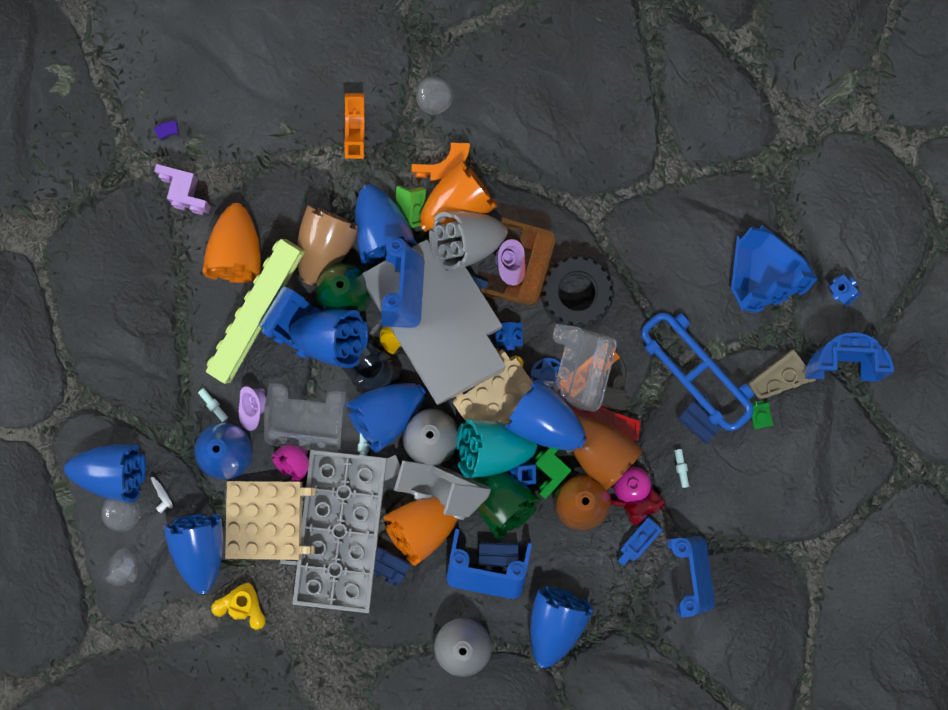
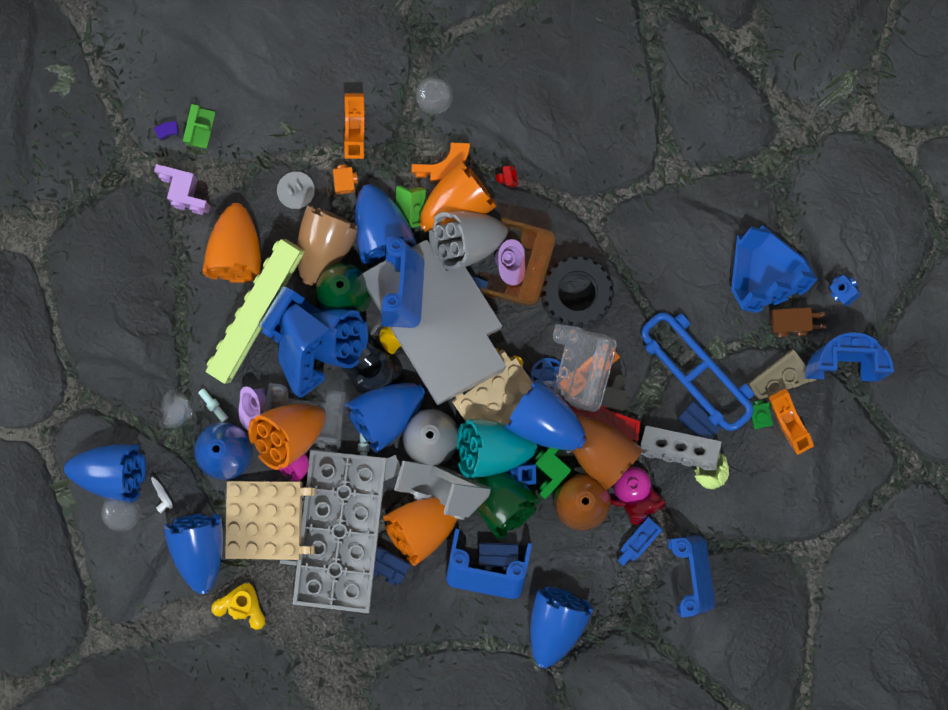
(121, 568): clear cylinder -> none
(175, 410): none -> clear cylinder
(199, 127): none -> bright green panel
(286, 433): none -> orange cylinder
(295, 190): none -> light grey piece
(297, 349): none -> blue windscreen
(344, 179): none -> orange brick
(464, 634): light grey cylinder -> none
(509, 177): none -> red tile
(509, 336): blue brick -> none
(674, 440): none -> light grey brick
(681, 468): light aqua bar -> none
(713, 479): none -> yellowish green hair
(790, 422): none -> orange arch
(794, 321): none -> reddish brown hinge

